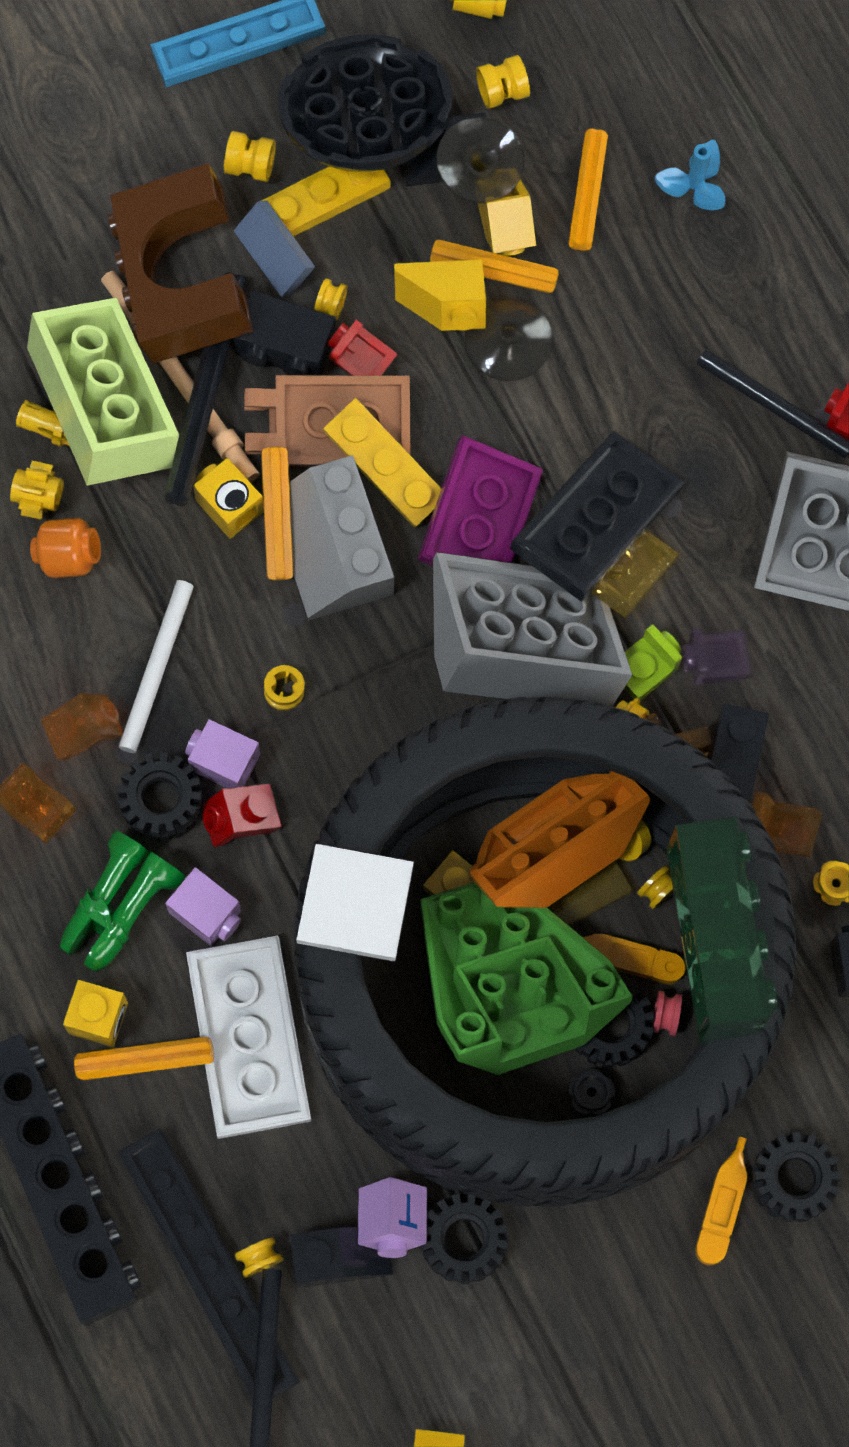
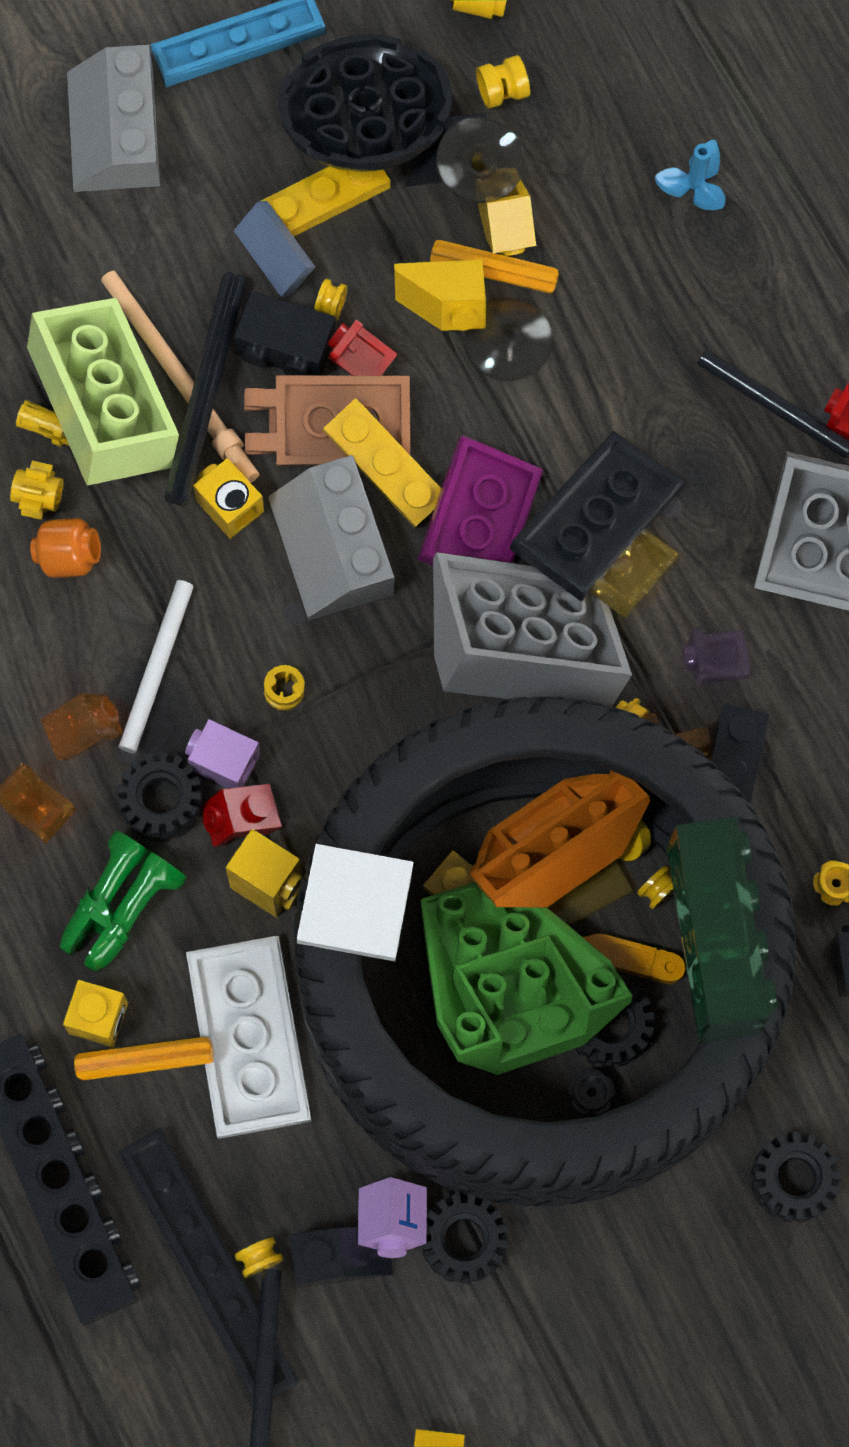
(113, 120): none -> light grey slope
(146, 224): reddish brown arch -> none
(205, 908): lavender brick -> none
(249, 156): yellow wheel -> none
(265, 874): none -> yellow piece
(277, 513): light orange axle -> none
(588, 190): light orange axle -> none
(651, 662): lime bracket -> none
(667, 1013): coral bush -> none
(722, 1208): light orange piece -> none
(788, 825): clear orange bracket -> none

